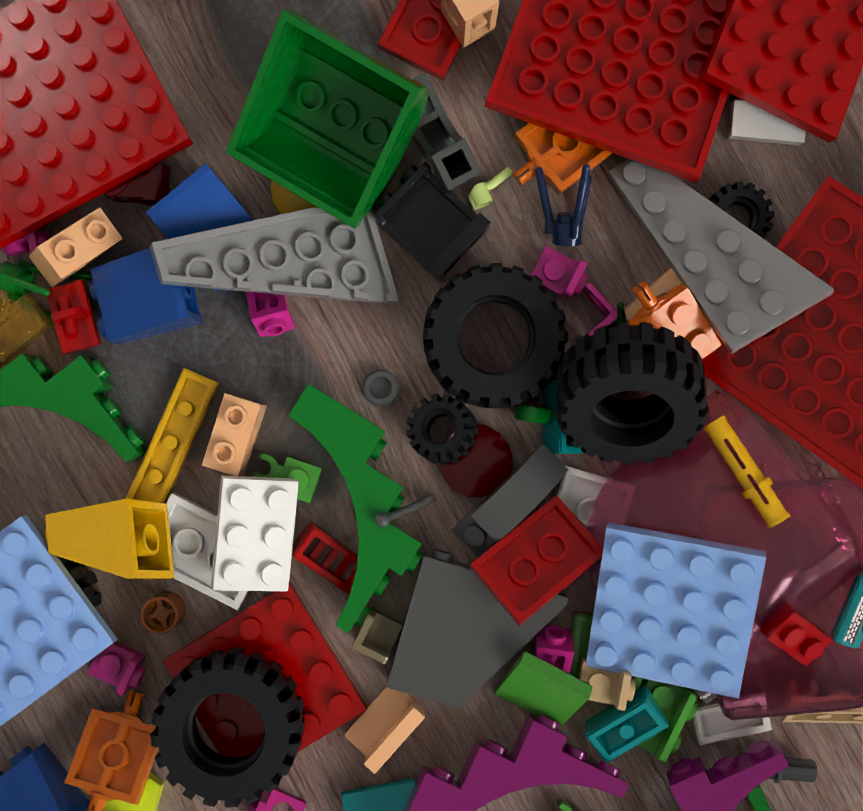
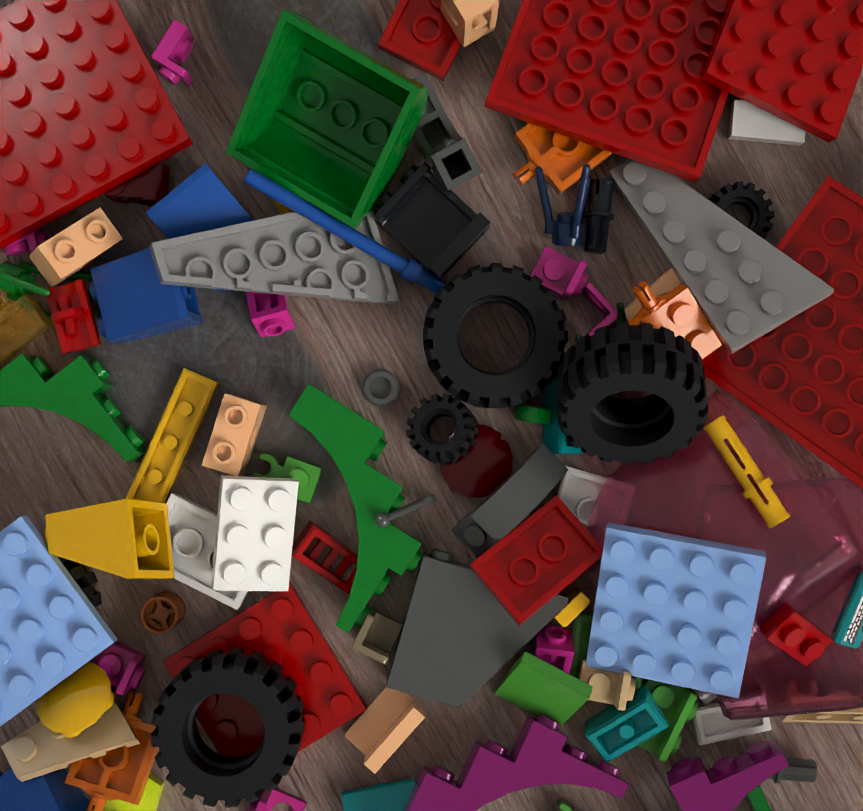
(43, 751): none -> tan wing
(76, 701): none -> yellow dish
(172, 49): none -> dark pink bracket
(408, 268): none -> blue bar
(480, 195): yellowish green hand -> none
(576, 604): none -> yellow tile
(599, 215): none -> black axle

